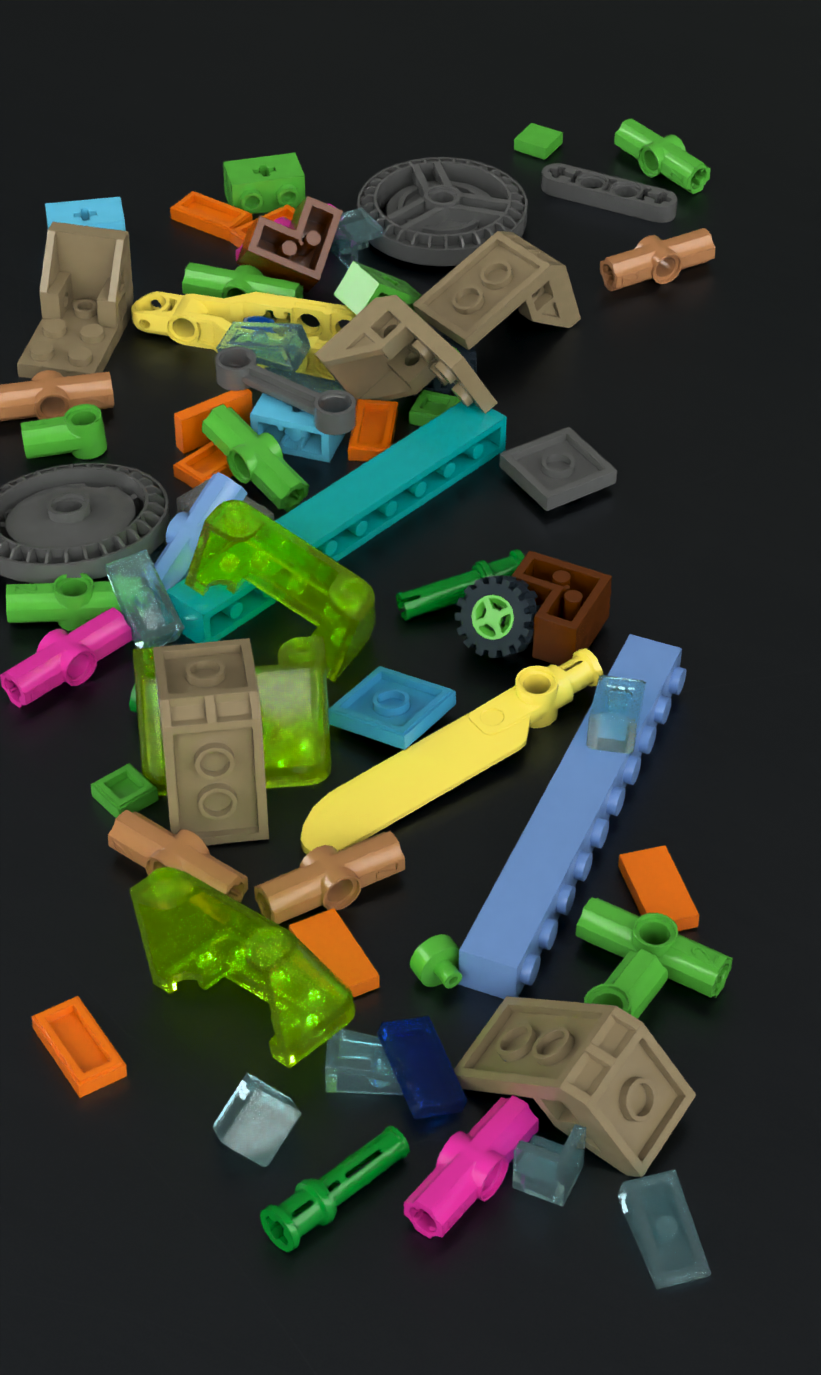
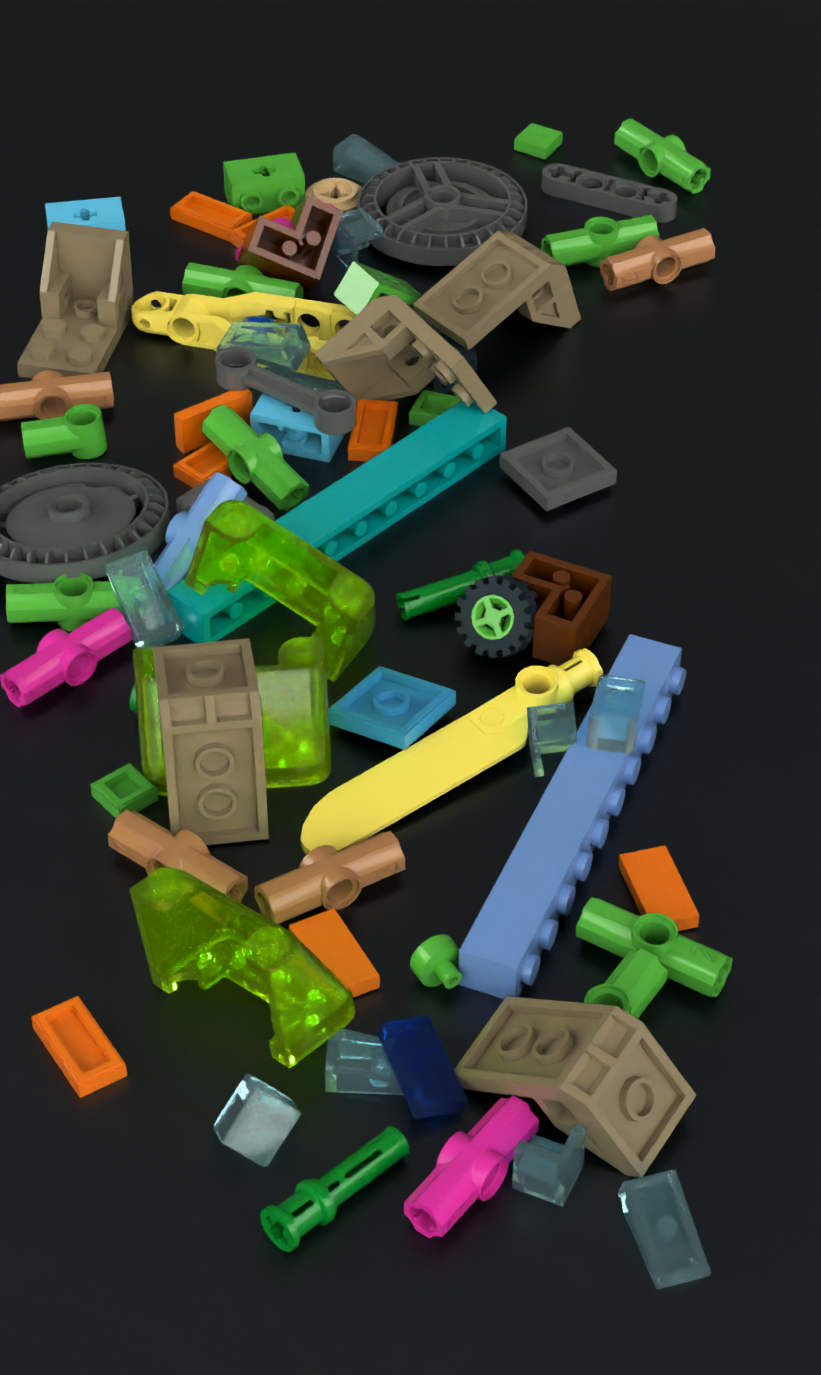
(343, 189): none -> tan gear
(359, 159): none -> clear light blue slope
(550, 730): none -> clear light blue panel
(598, 240): none -> bright green piece

